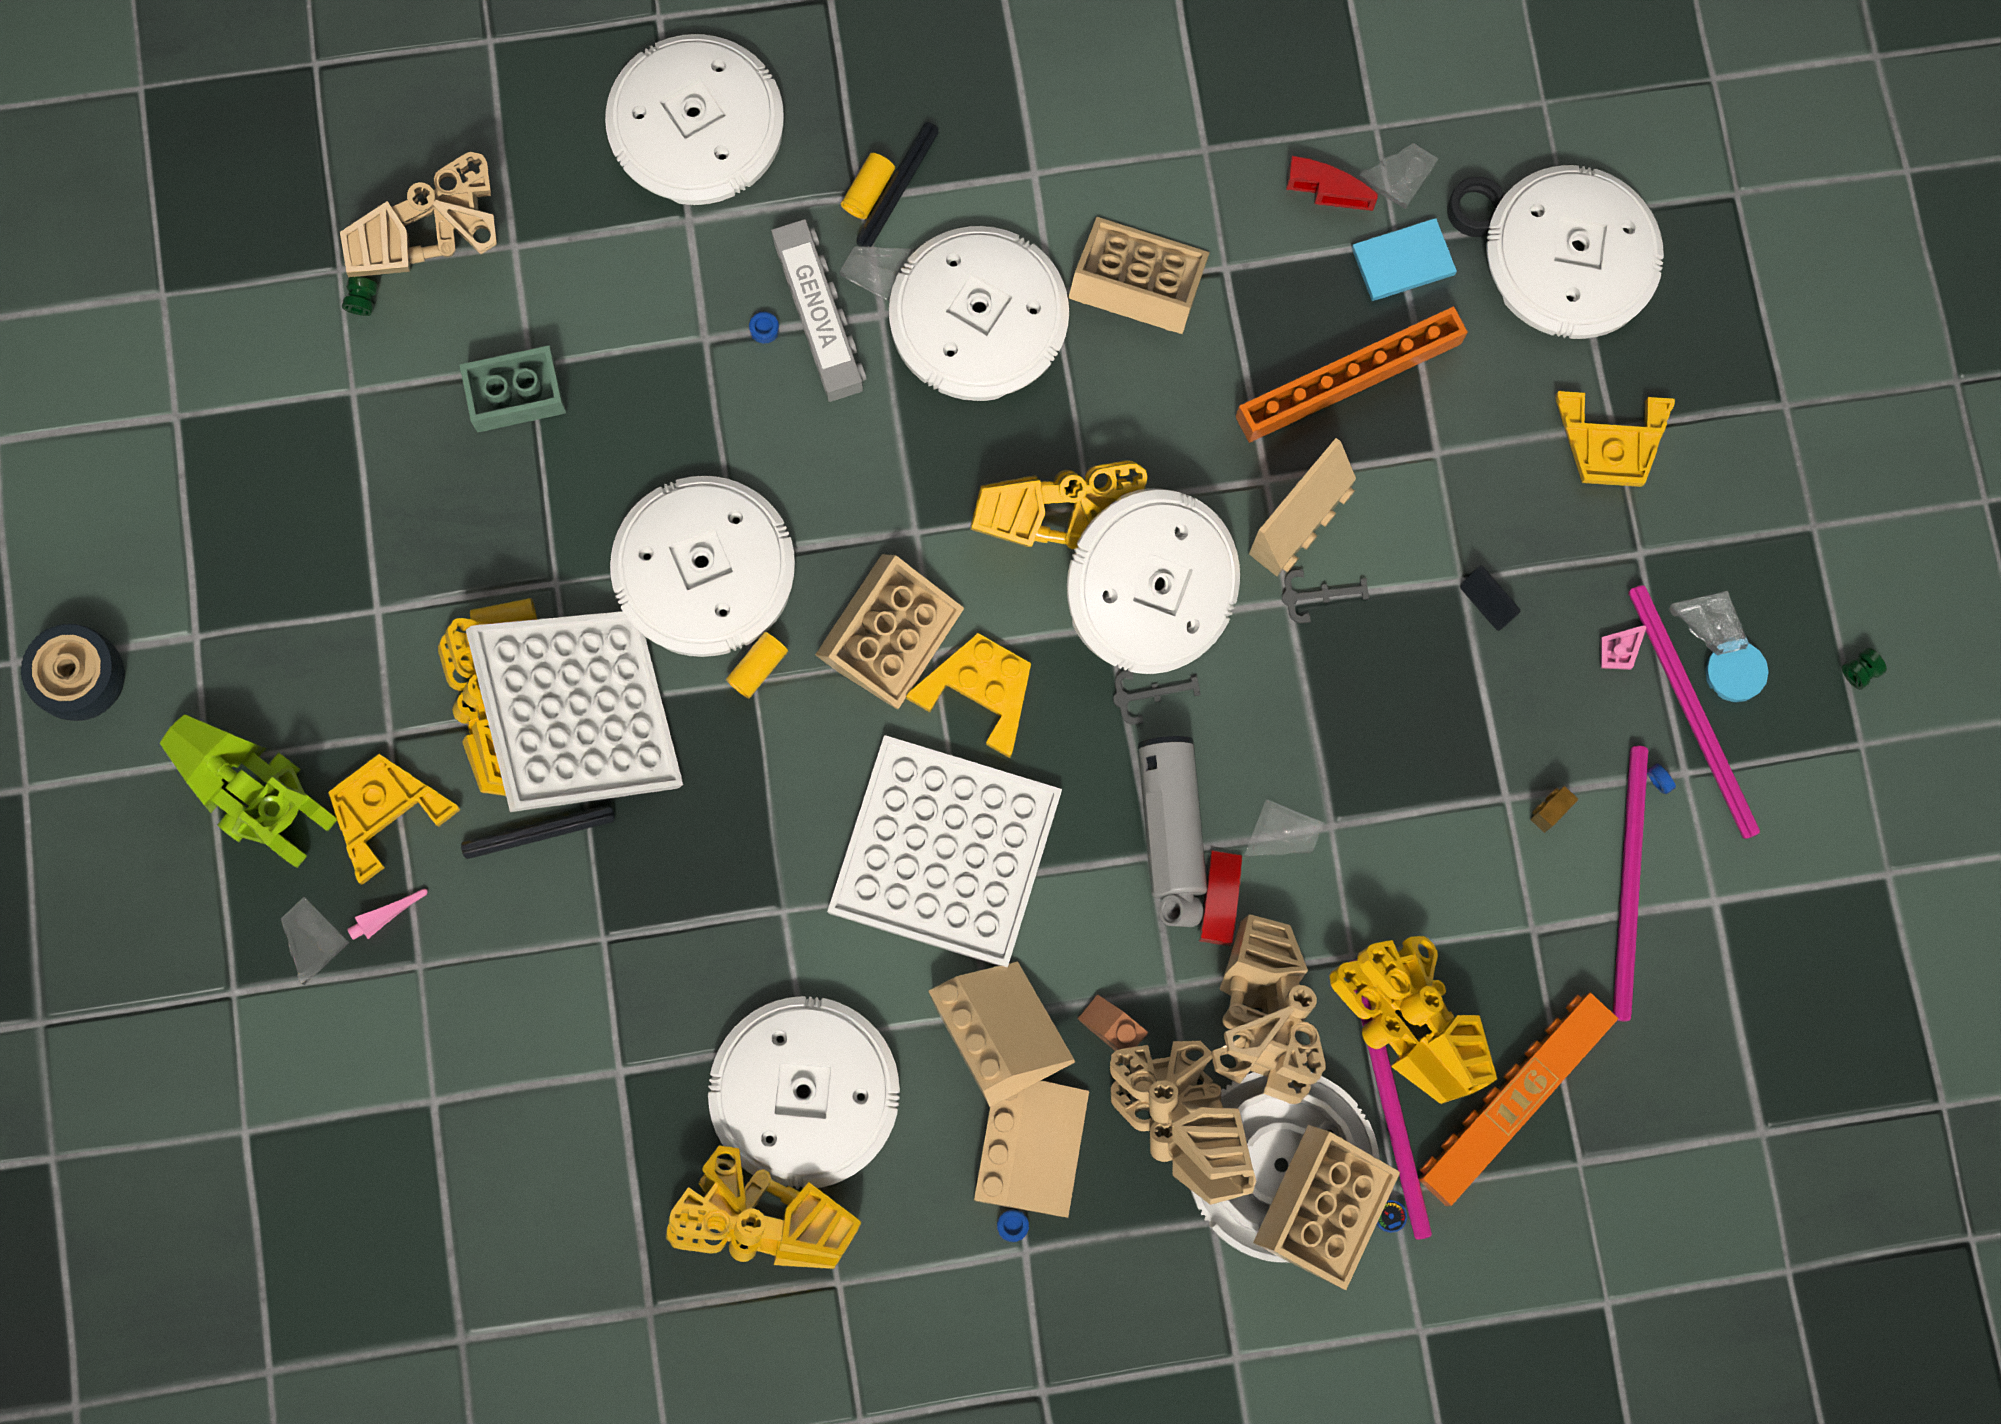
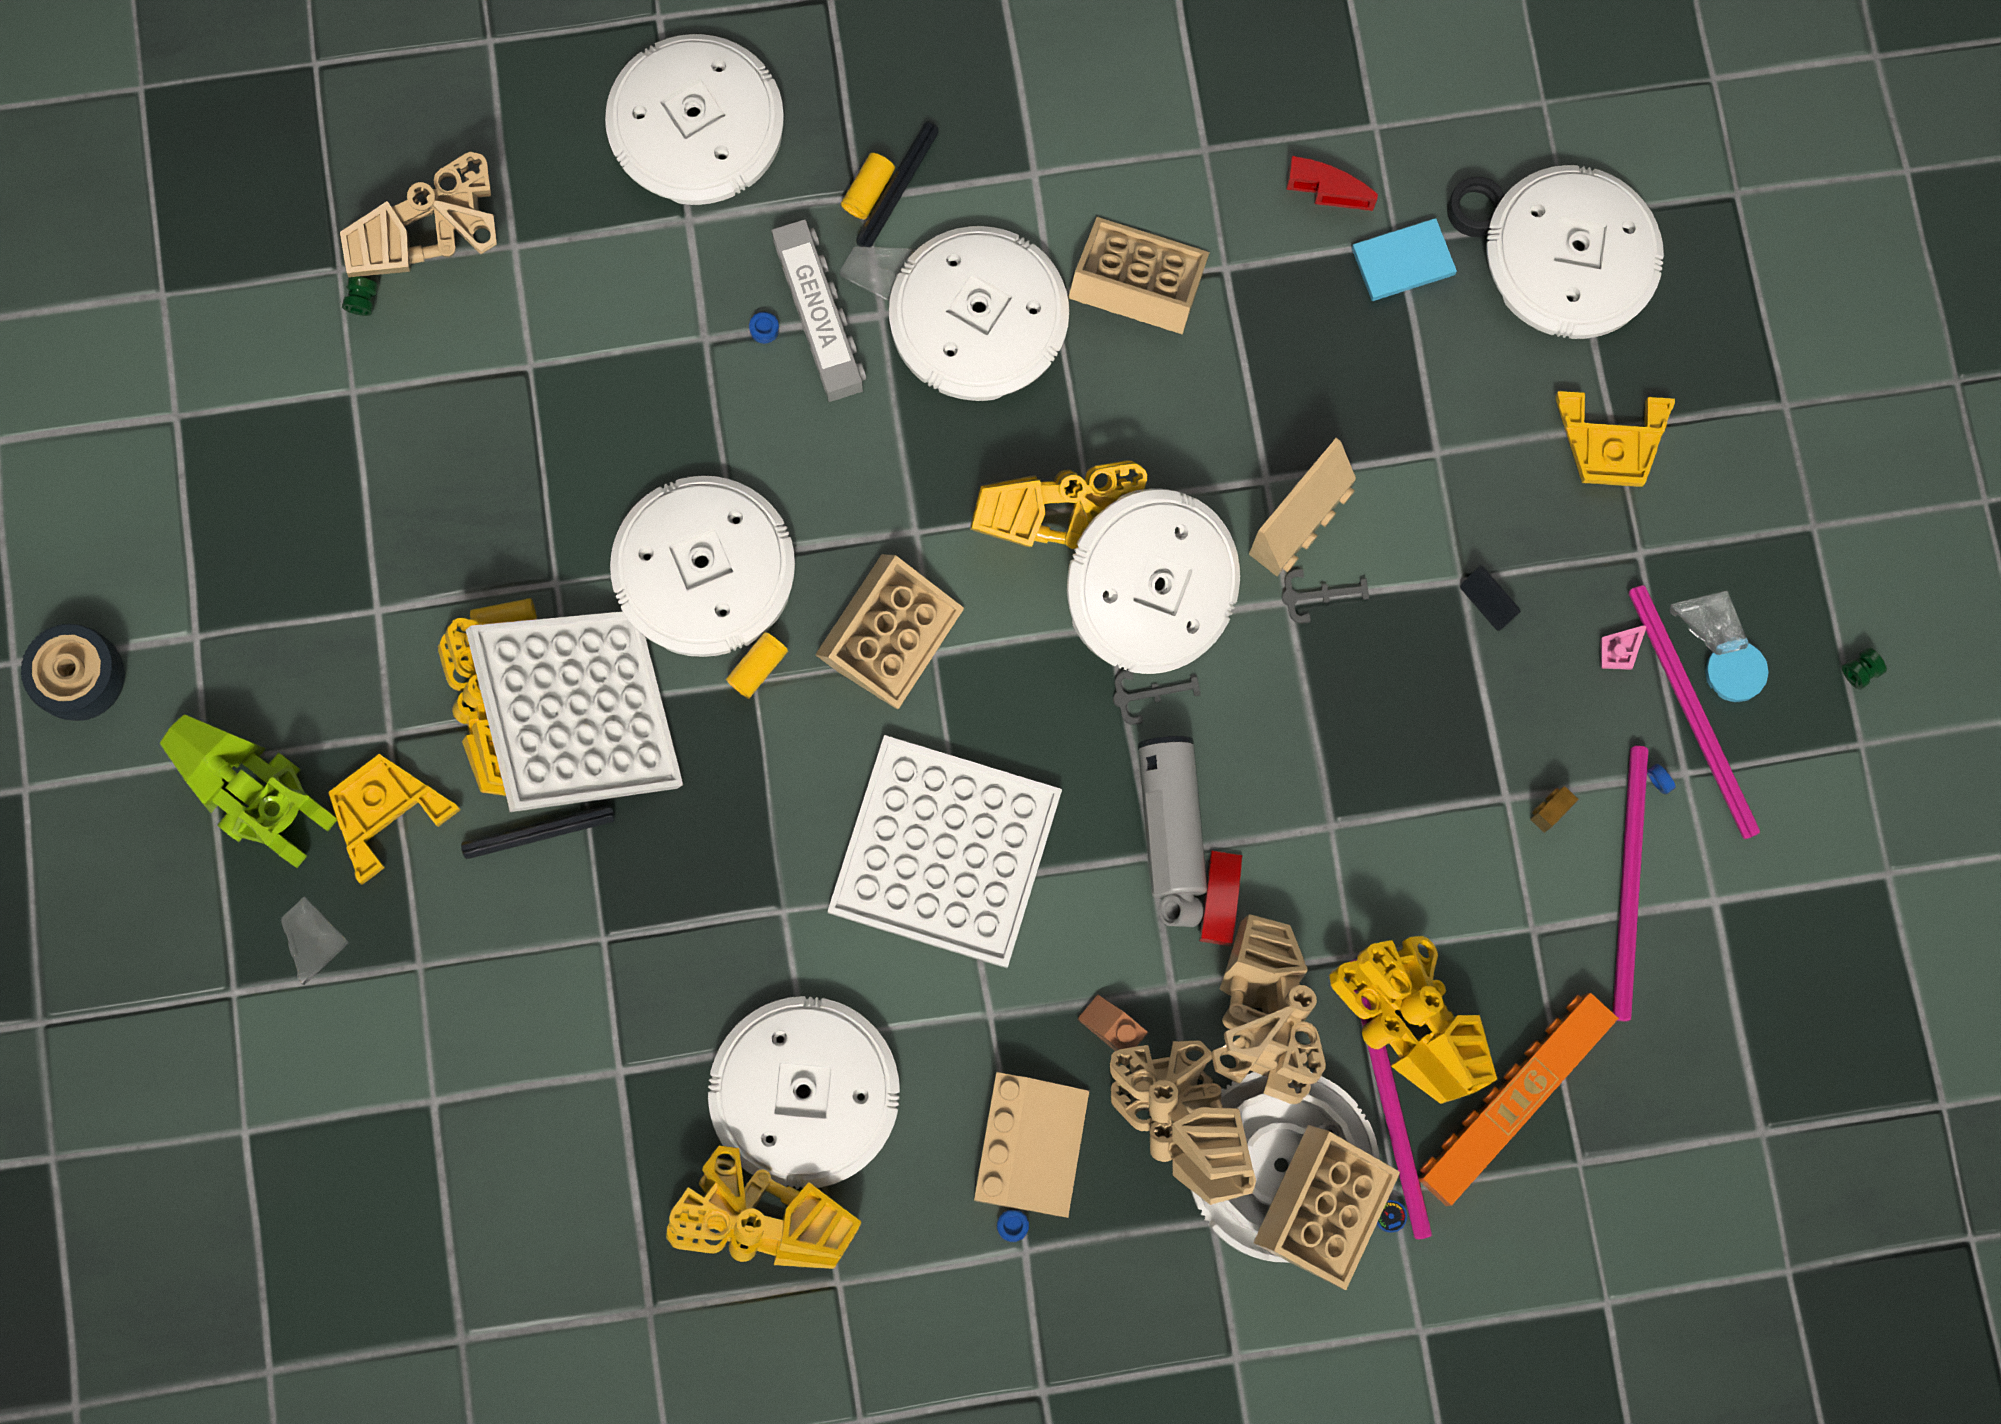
(374, 920): bright pink piece -> none
(512, 389): sand green brick -> none
(988, 677): yellow wing -> none
(1001, 1030): tan slope -> none
(1282, 832): clear wing -> none
(1351, 374): orange brick -> none
(1400, 174): clear wing -> none

